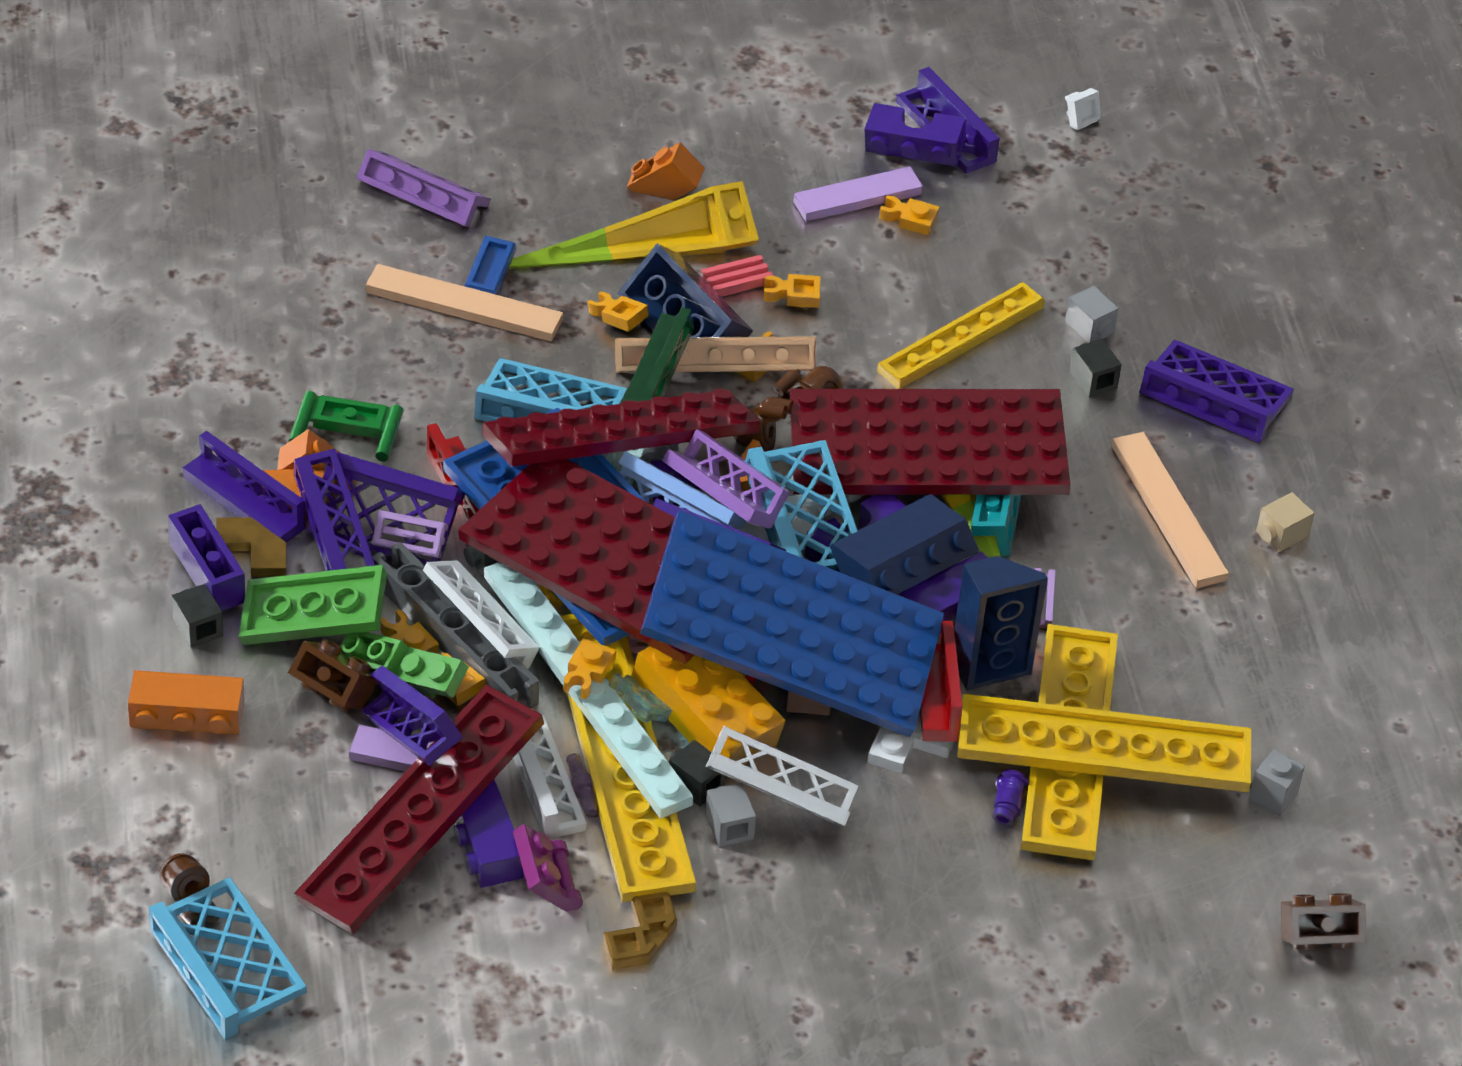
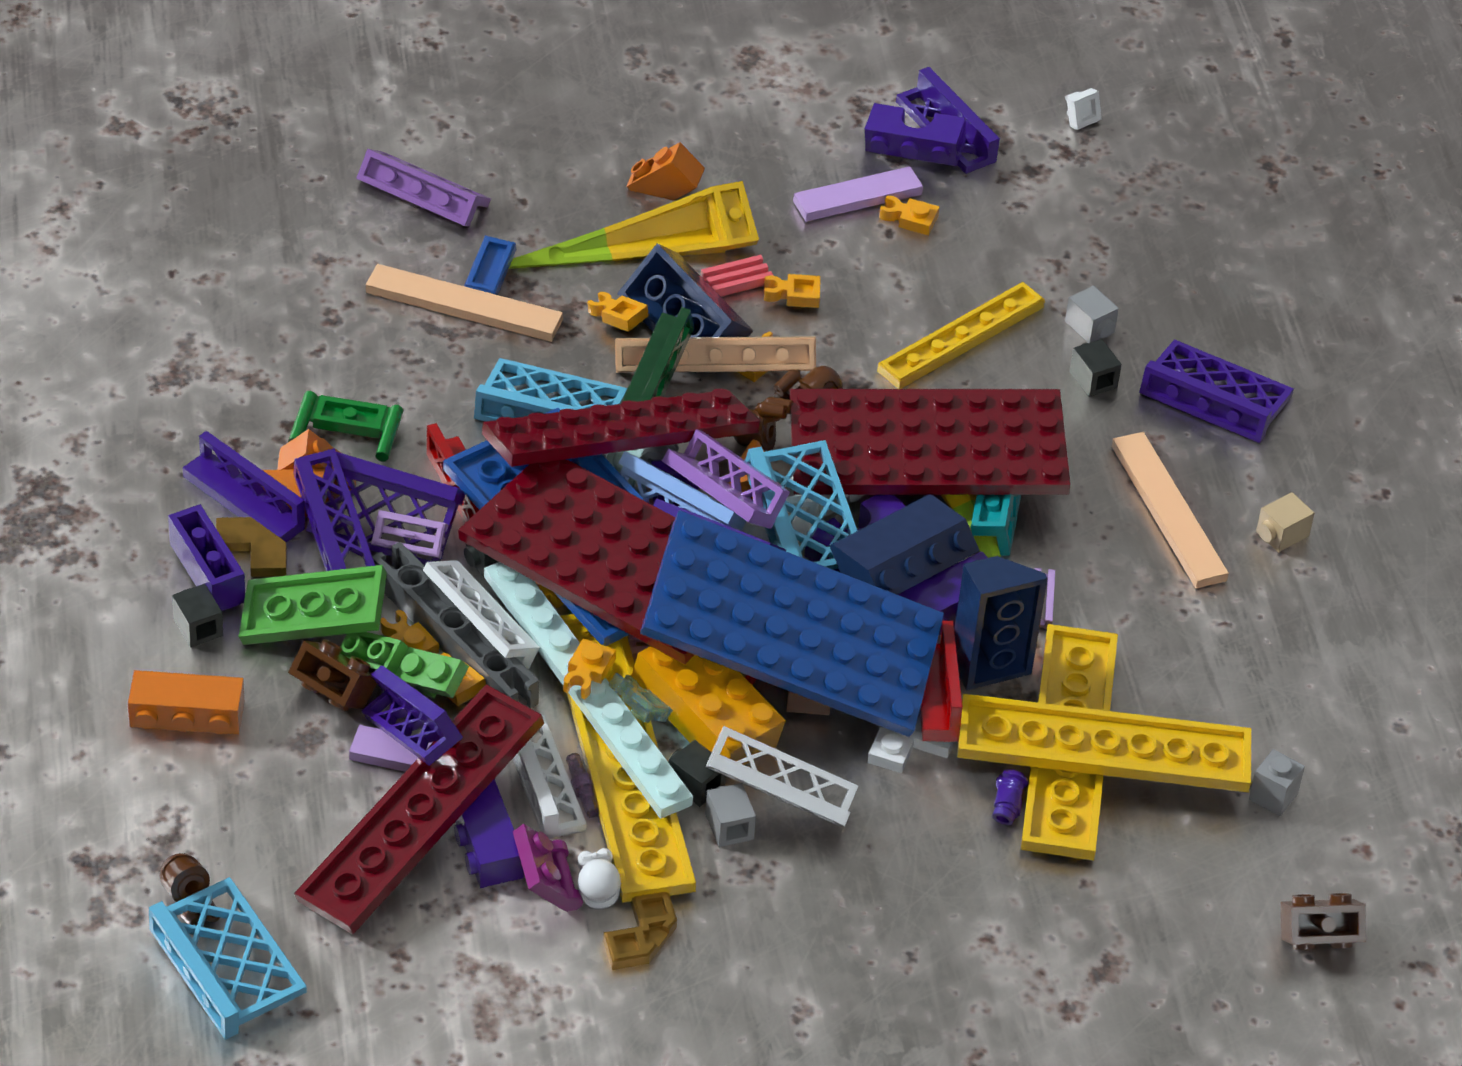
(598, 879): none -> white piece

